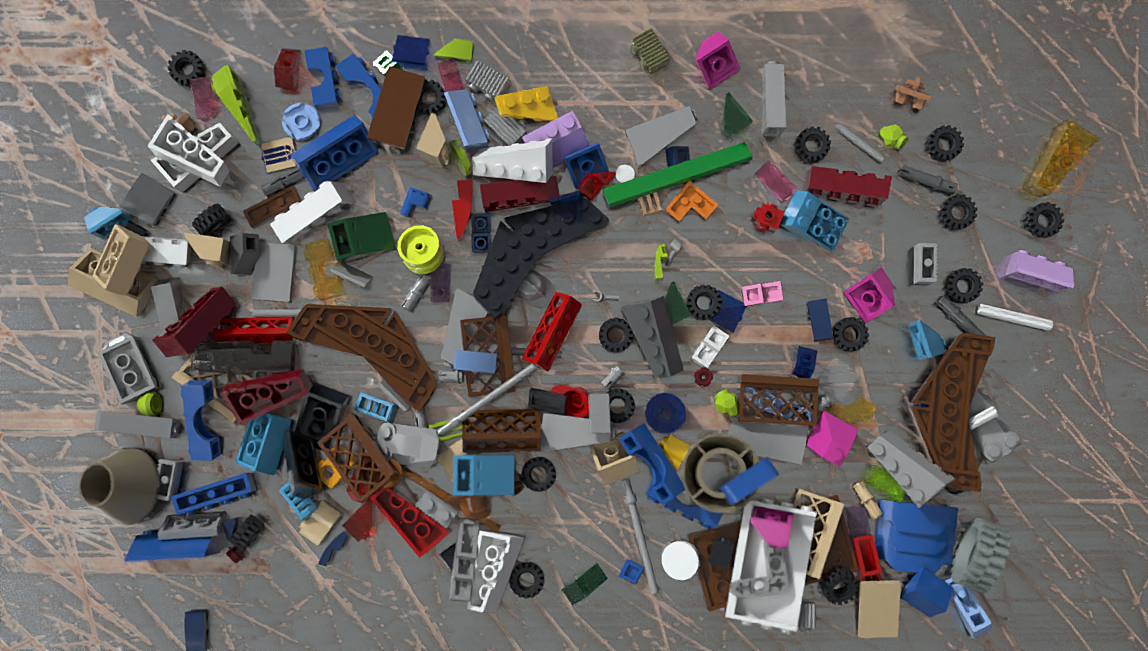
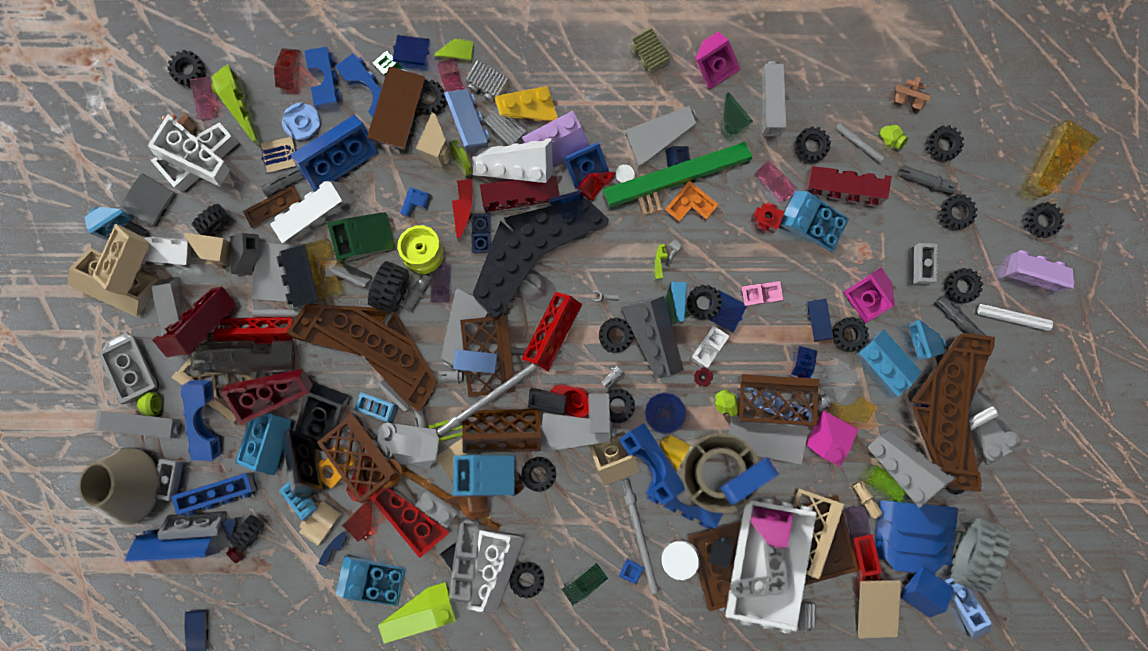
(297, 276): none -> black slope
(370, 581): none -> dark azure slope
(388, 287): none -> black tyre
(422, 613): none -> lime wedge
(679, 293): none -> dark azure slope
(843, 594): black tyre -> none
(889, 364): none -> dark azure slope

